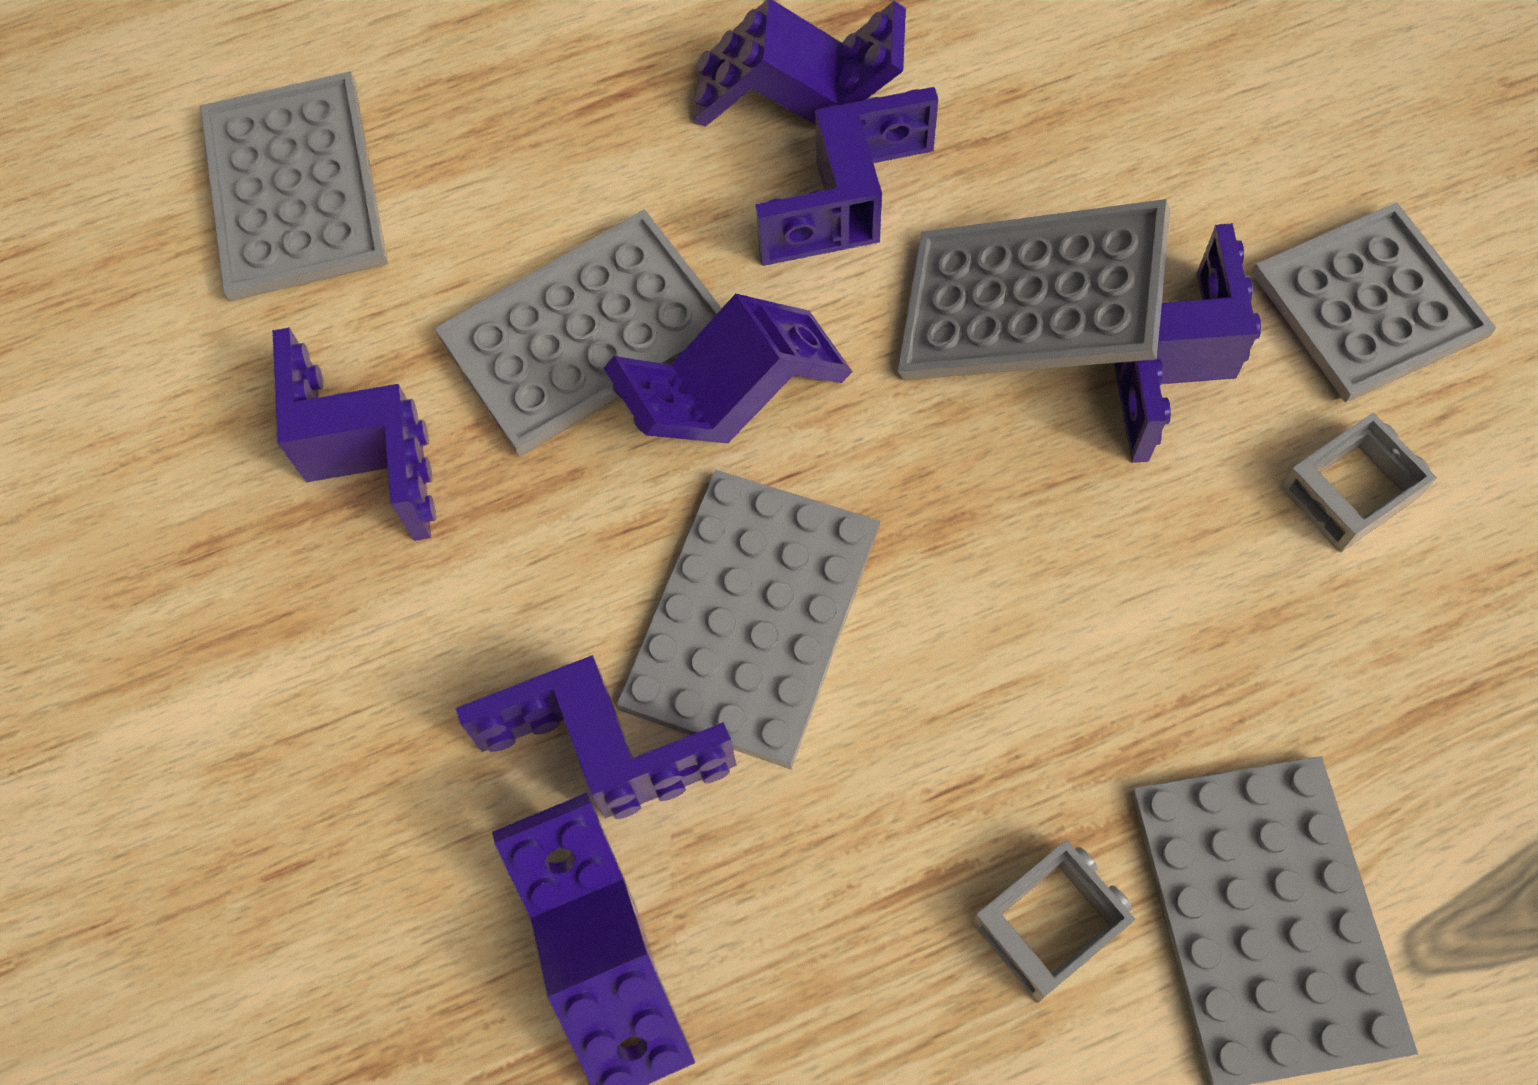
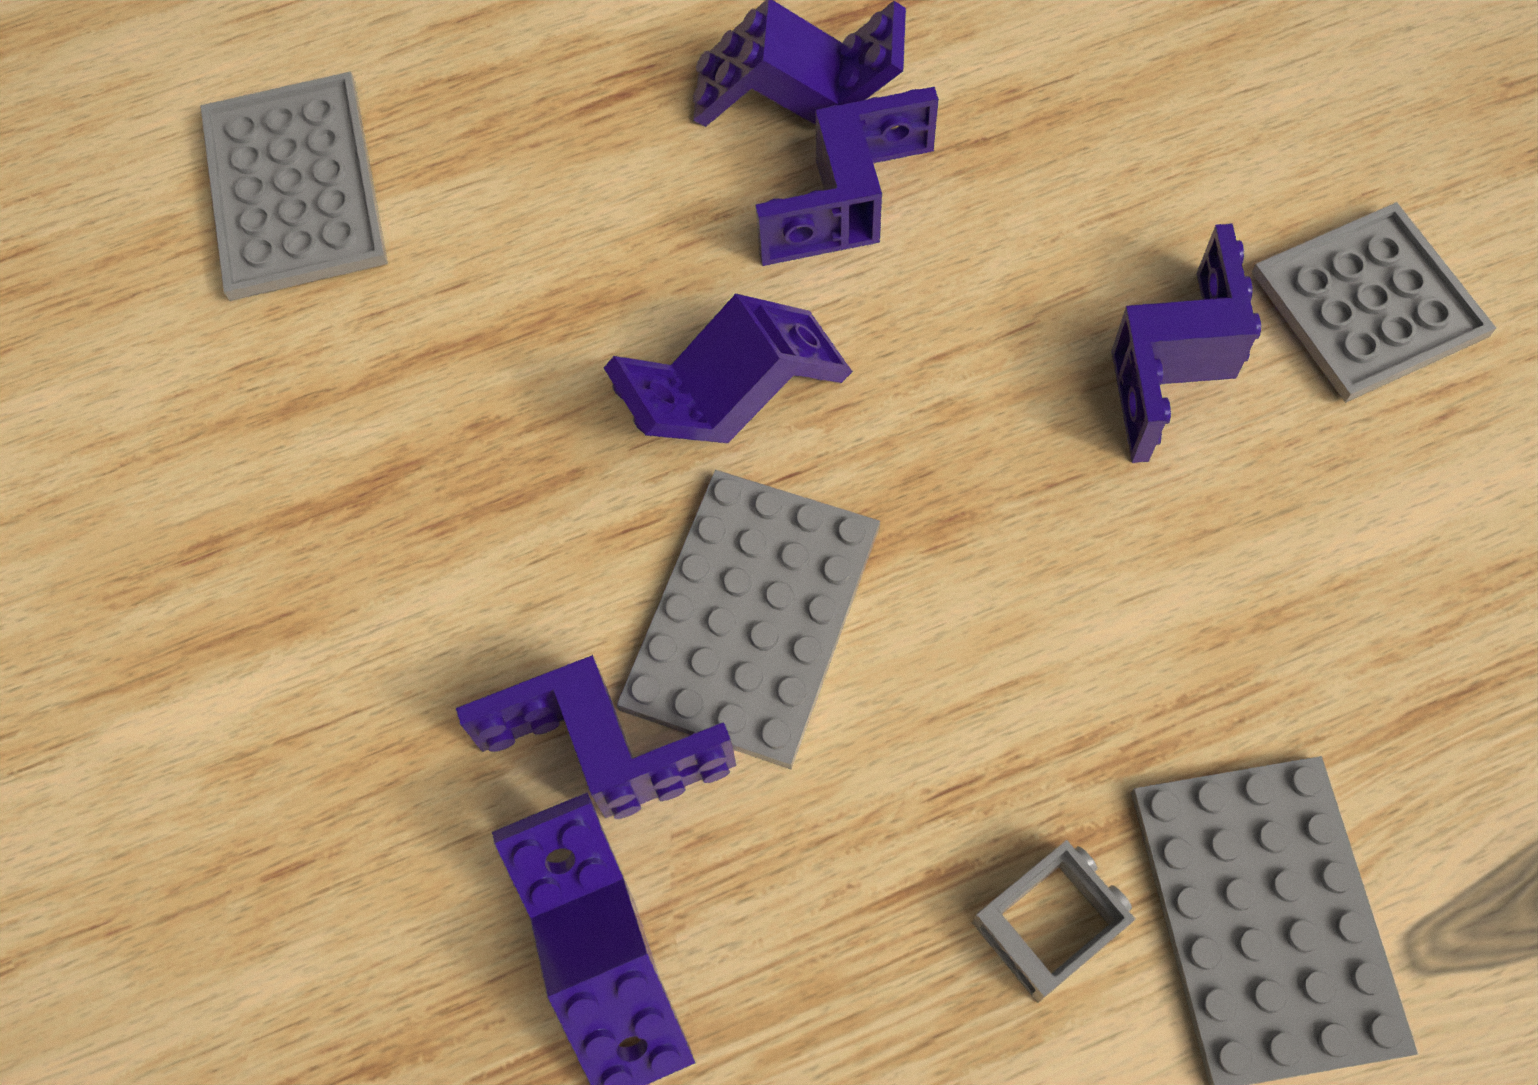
(352, 433): dark purple bracket -> none
(545, 339): light grey plate -> none
(1038, 292): light grey plate -> none
(1328, 507): light grey window -> none

